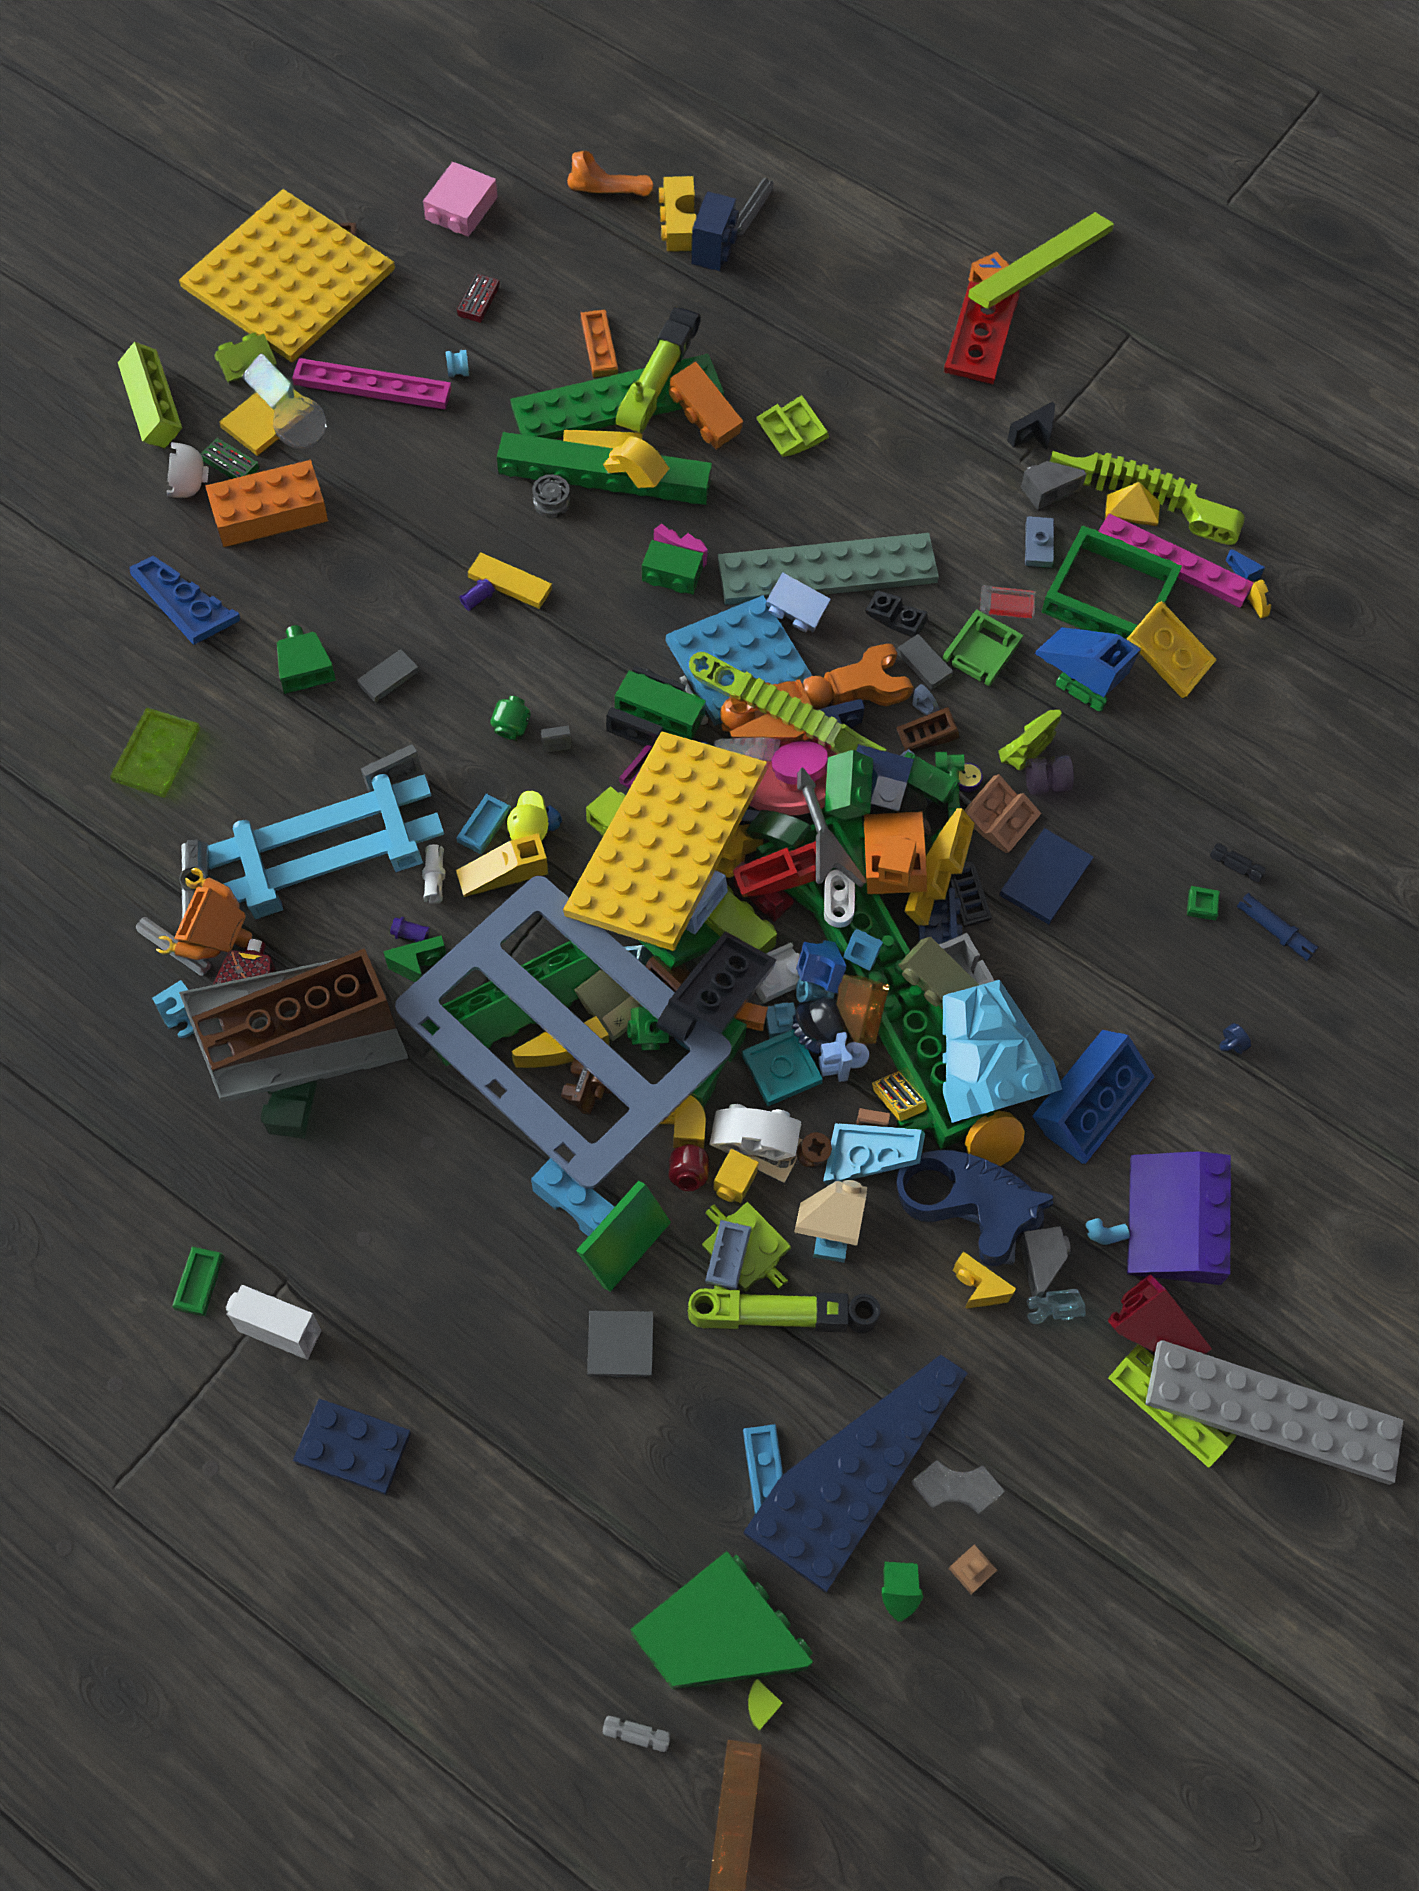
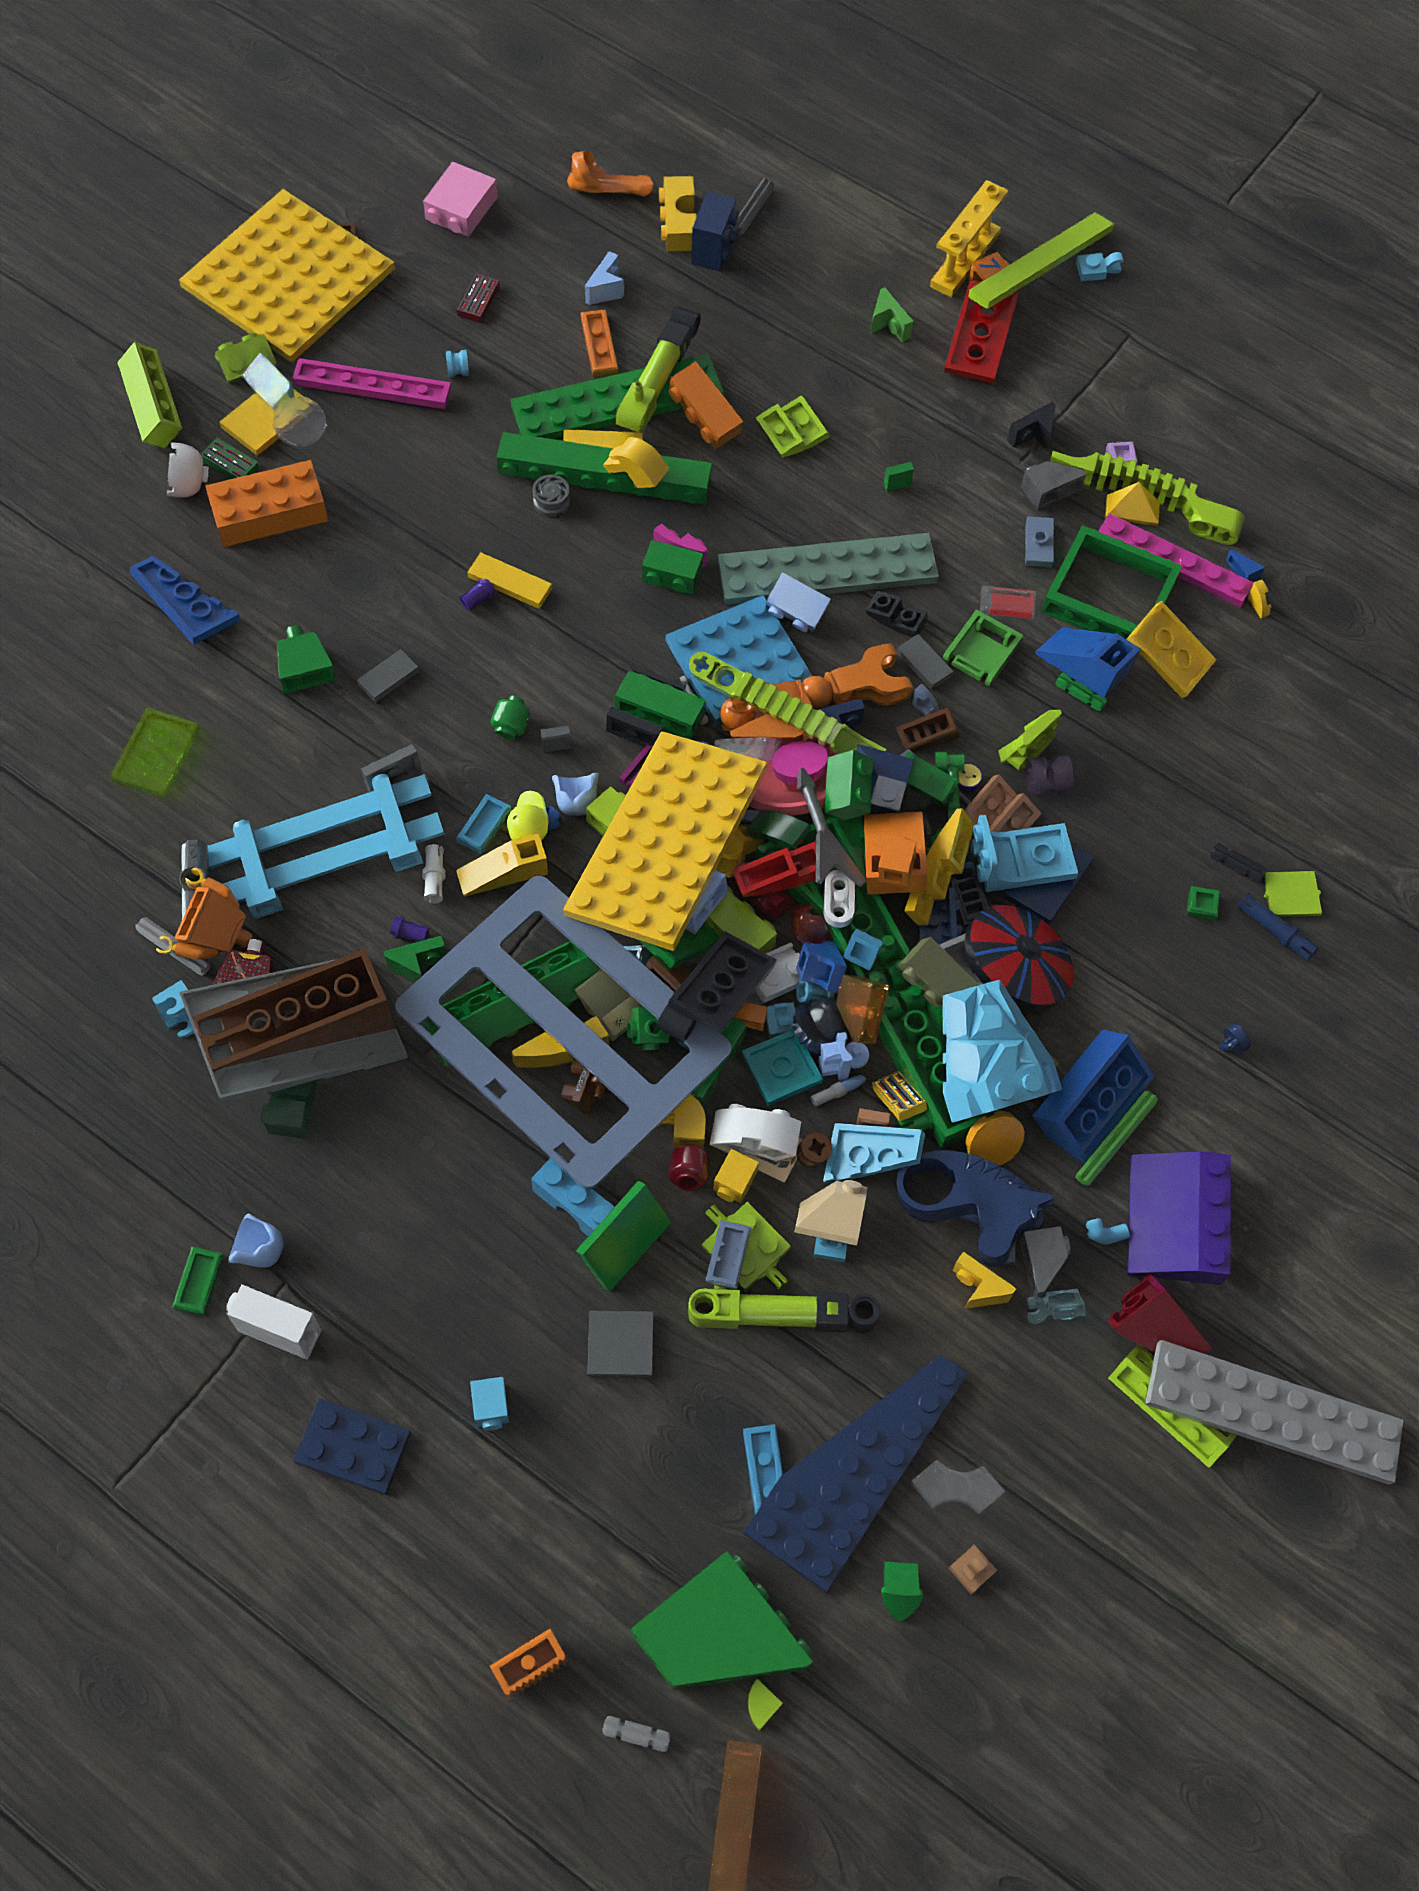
(250, 1244): none -> light blue hair
(489, 1403): none -> medium azure brick
(529, 1664): none -> orange brick
(575, 793): none -> light blue hair
(605, 283): none -> light blue slope
(808, 927): none -> clear red hair
(837, 1090): none -> light grey piece
(891, 314): none -> bright green slope
(898, 476): none -> green tile
(968, 238): none -> yellow fence
(1022, 856): none -> medium azure bracket
(1022, 954): none -> dish
(1095, 267): none -> medium azure plate
(1116, 1138): none -> bright green axle
(1122, 449): none -> lavender tile
(1292, 893): none -> lime piece

